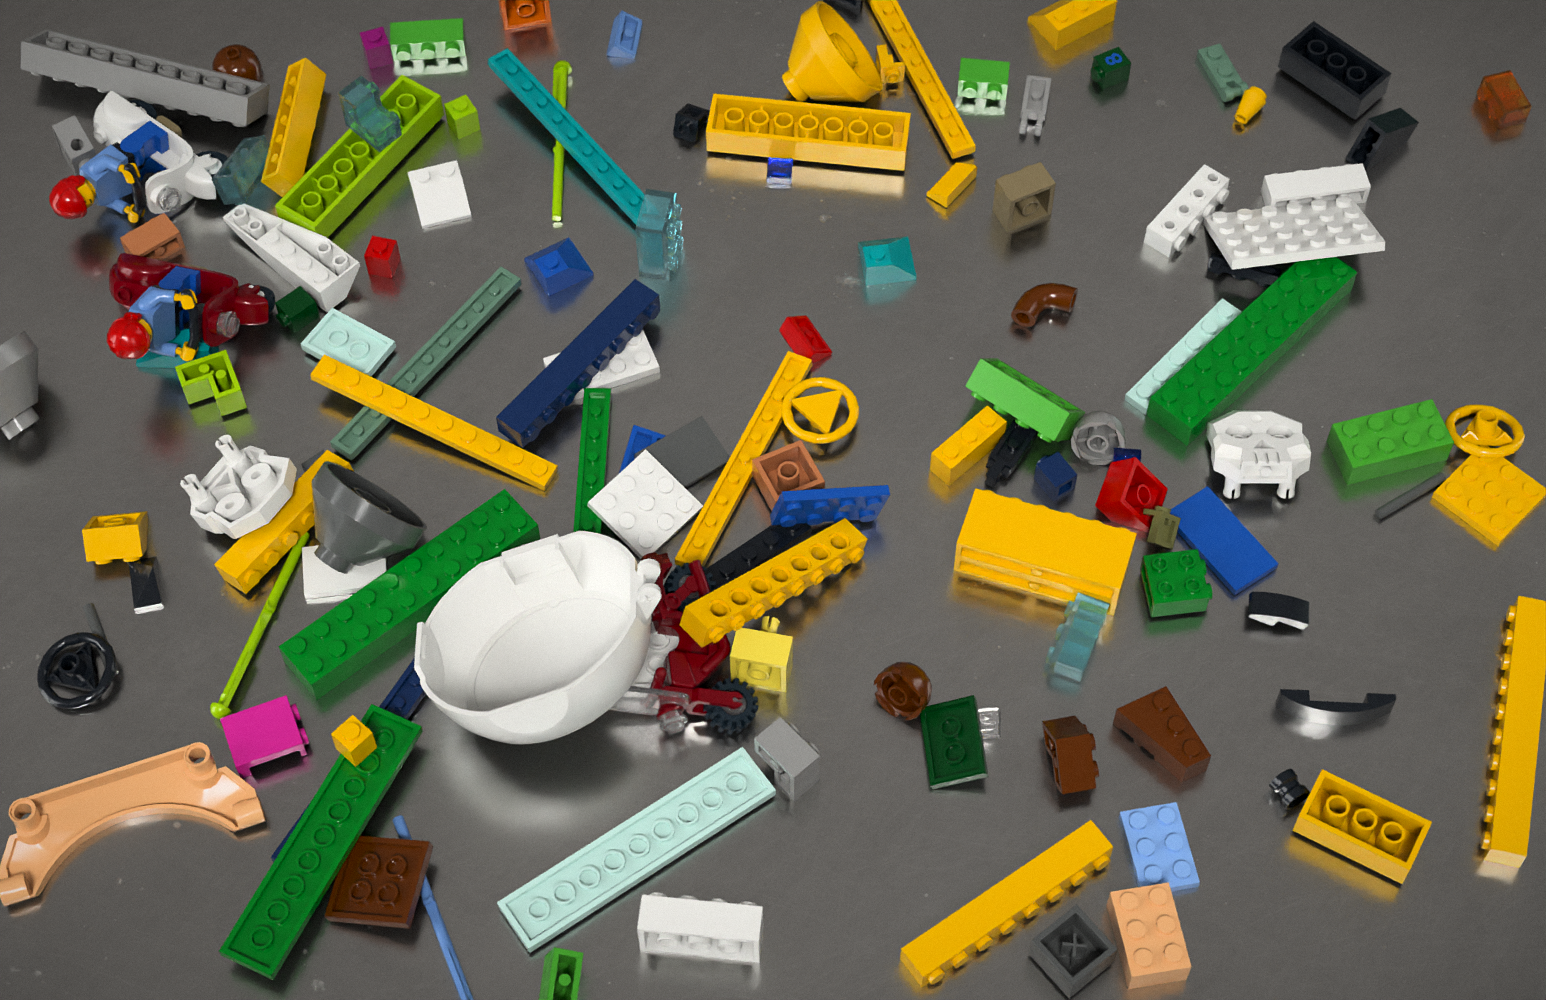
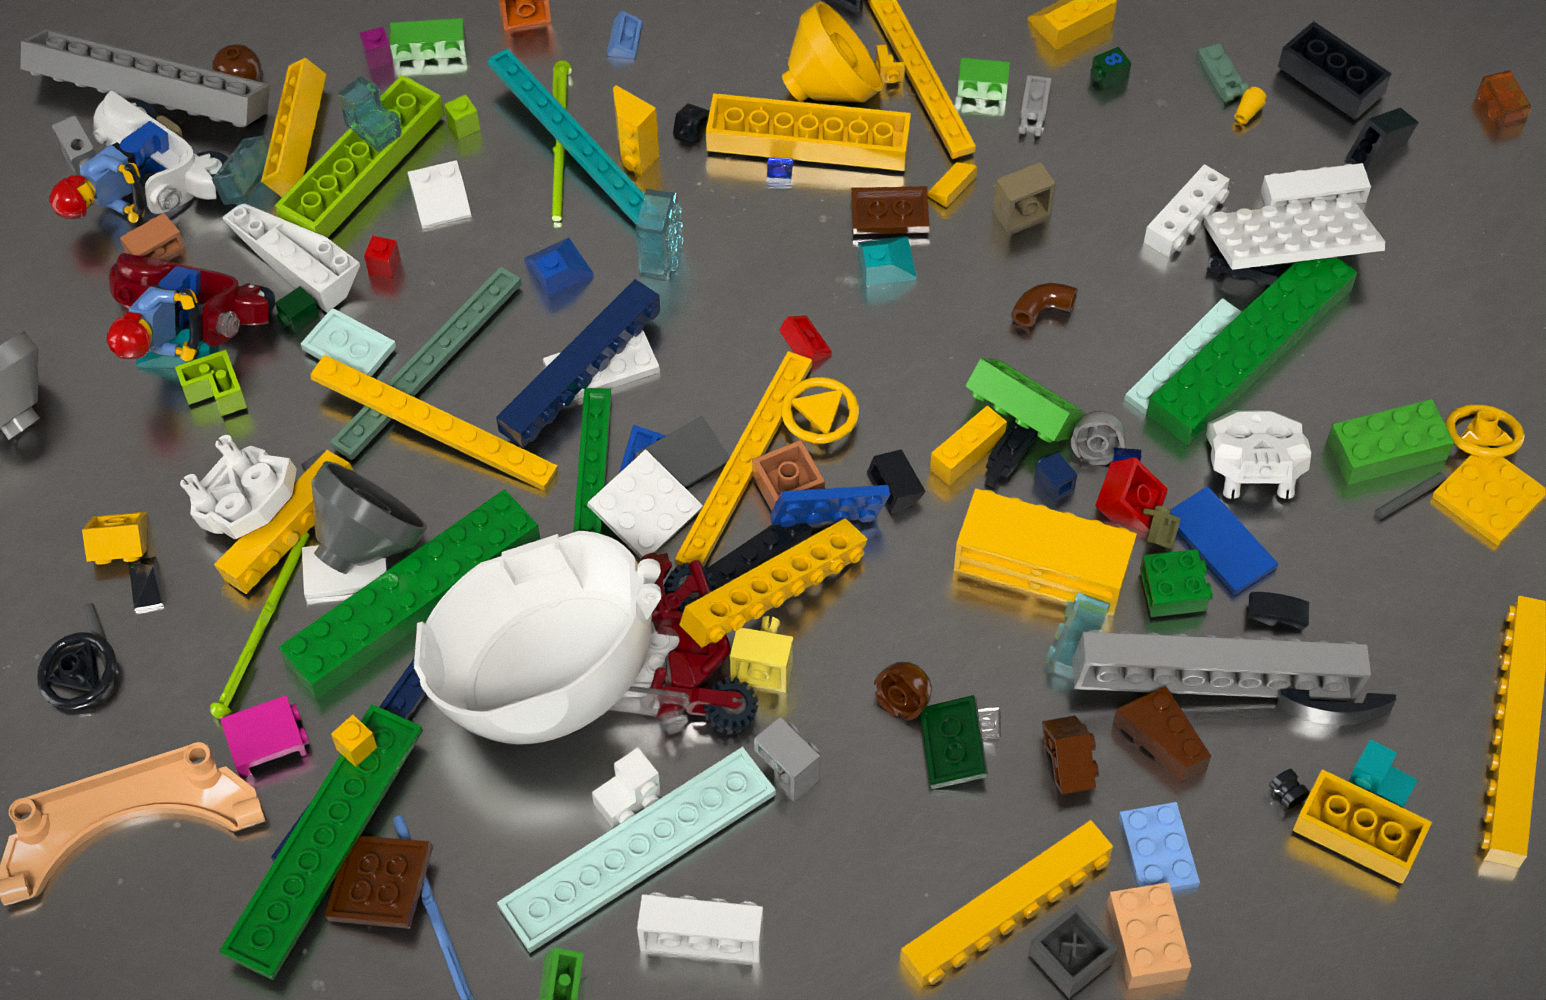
(629, 791): none -> white brick
(635, 131): none -> yellow slope
(890, 210): none -> reddish brown plate
(897, 473): none -> black brick
(1219, 665): none -> light grey brick
(1377, 775): none -> teal brick

